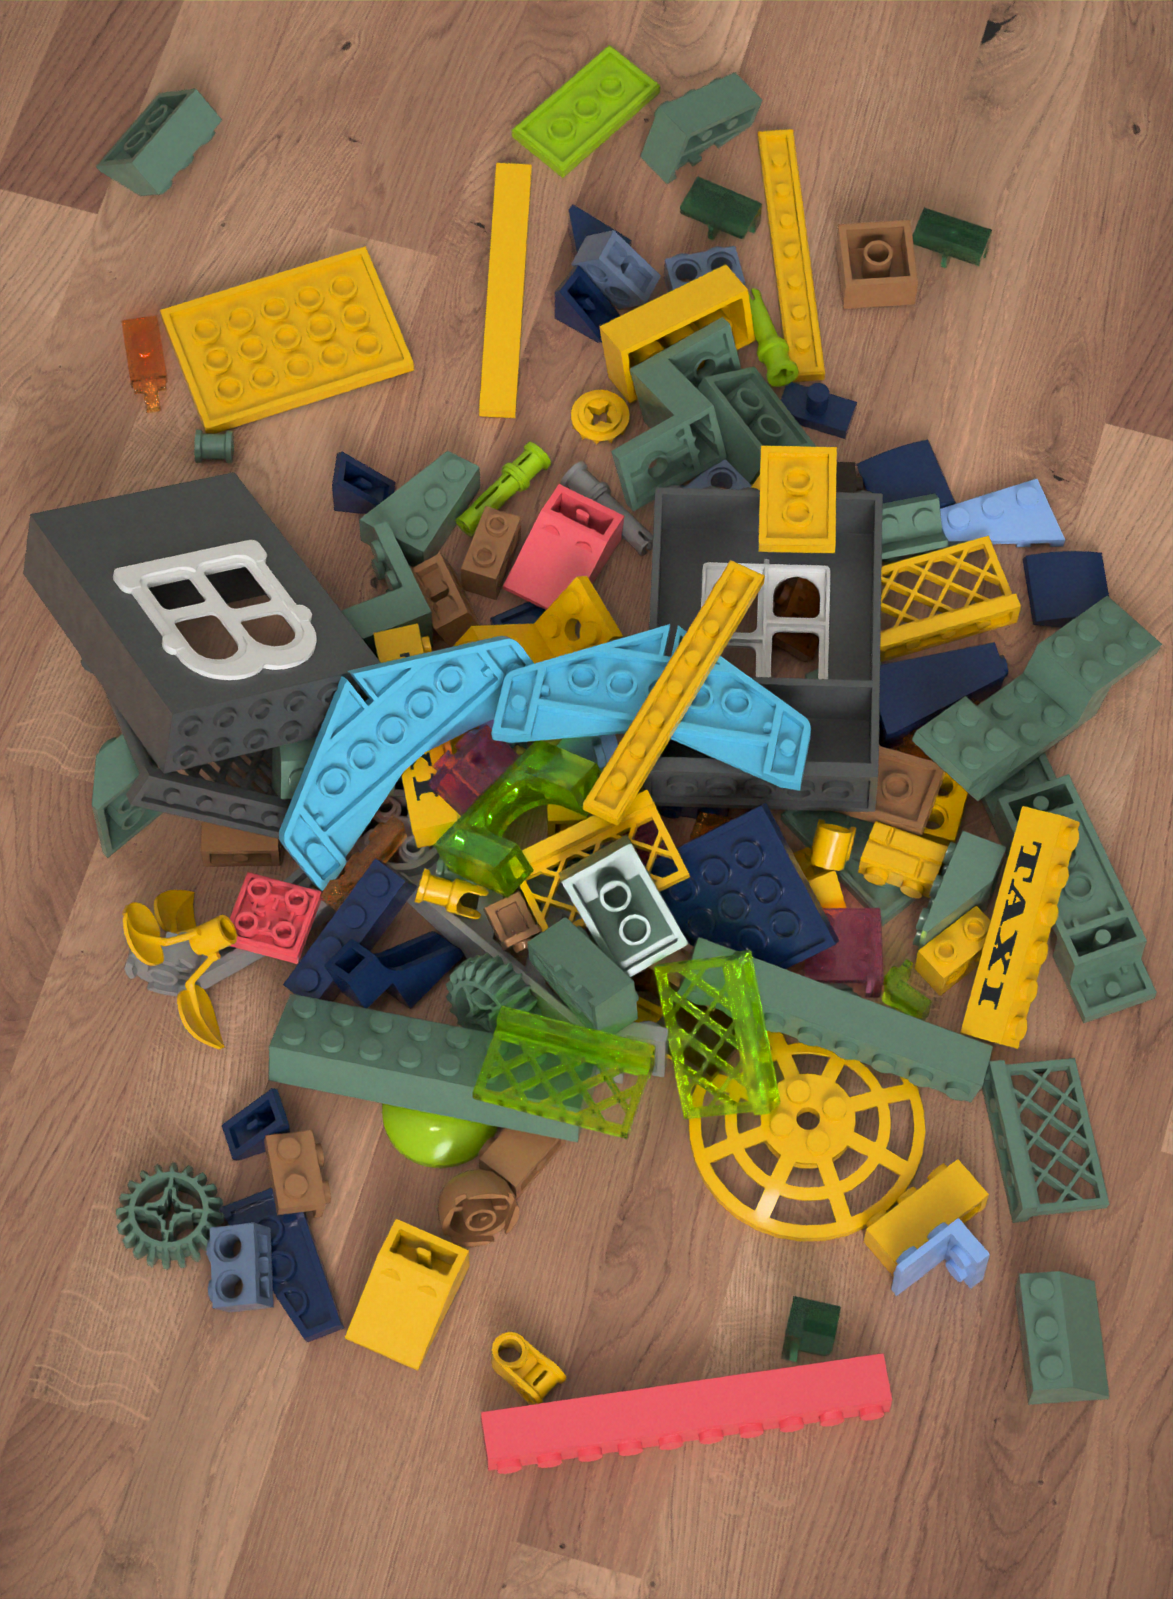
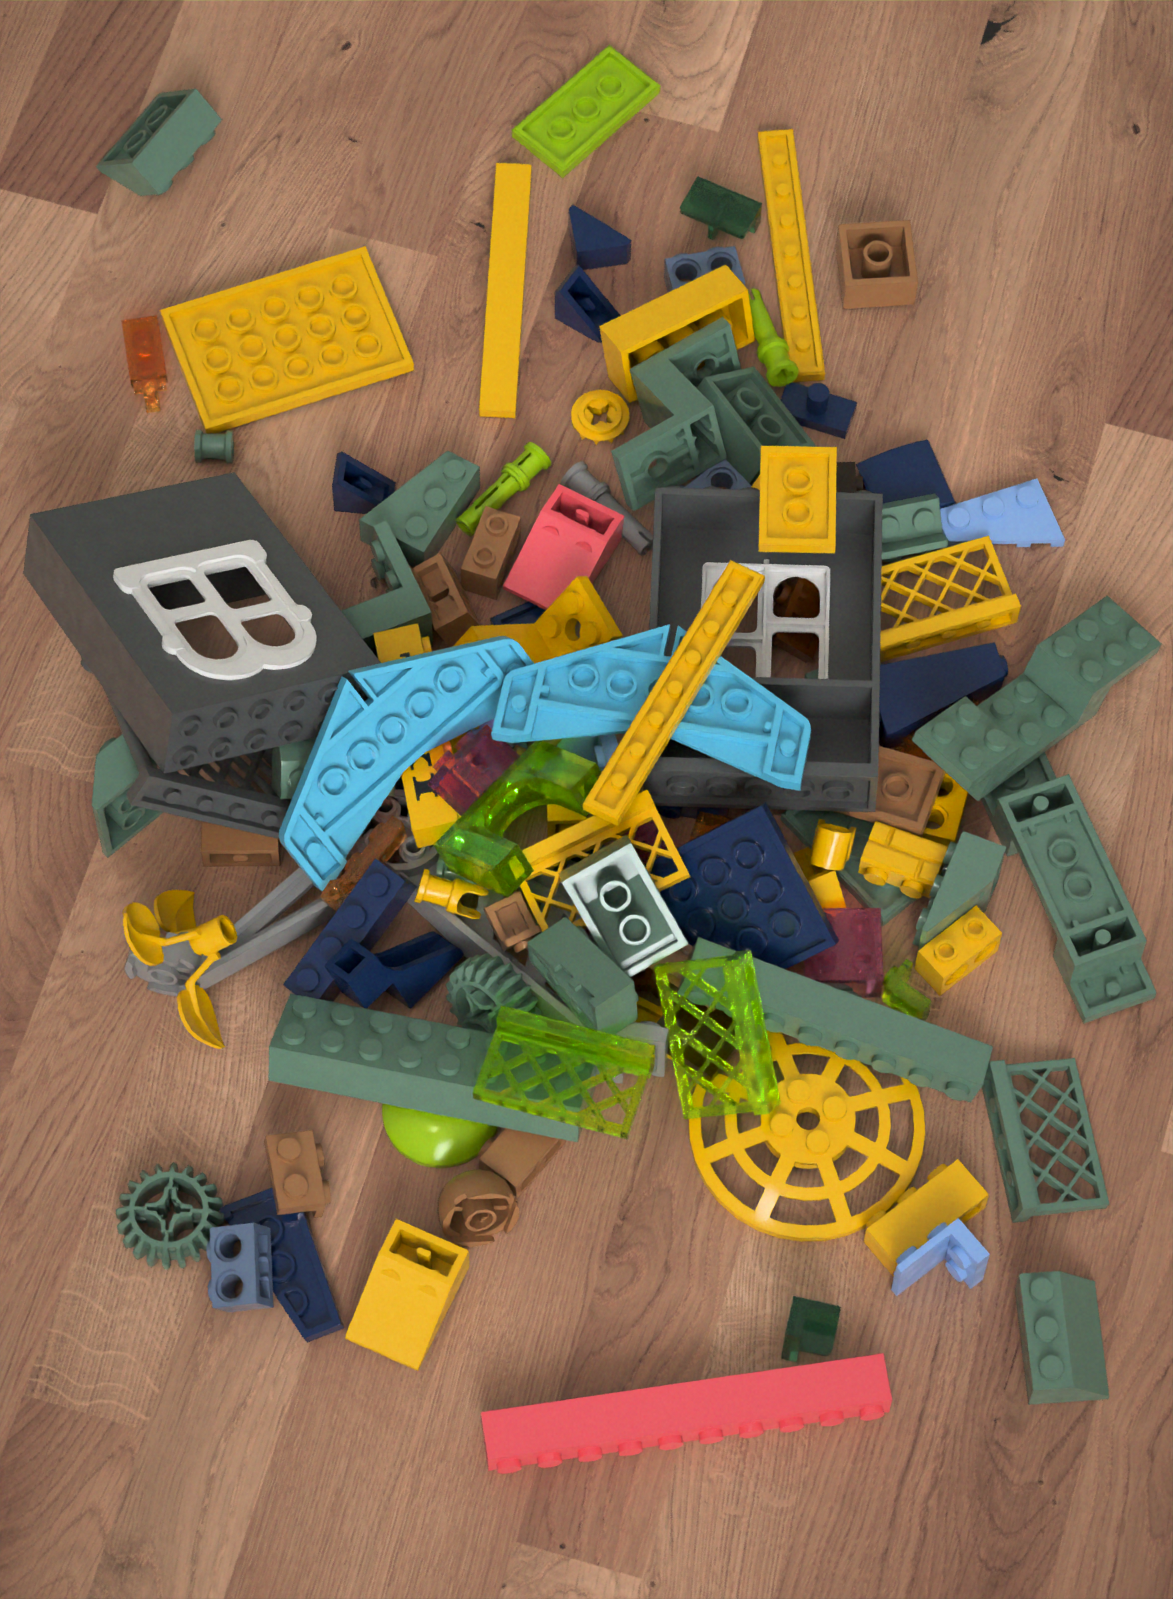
(248, 1128): dark blue slope -> none
(274, 917): coral tile -> none
(531, 1374): yellow piece -> none
(616, 269): sand blue brick -> none
(697, 122): sand green wedge -> none
(952, 237): clear green panel -> none
(1020, 927): yellow brick -> none
(1063, 585): dark blue slope -> none

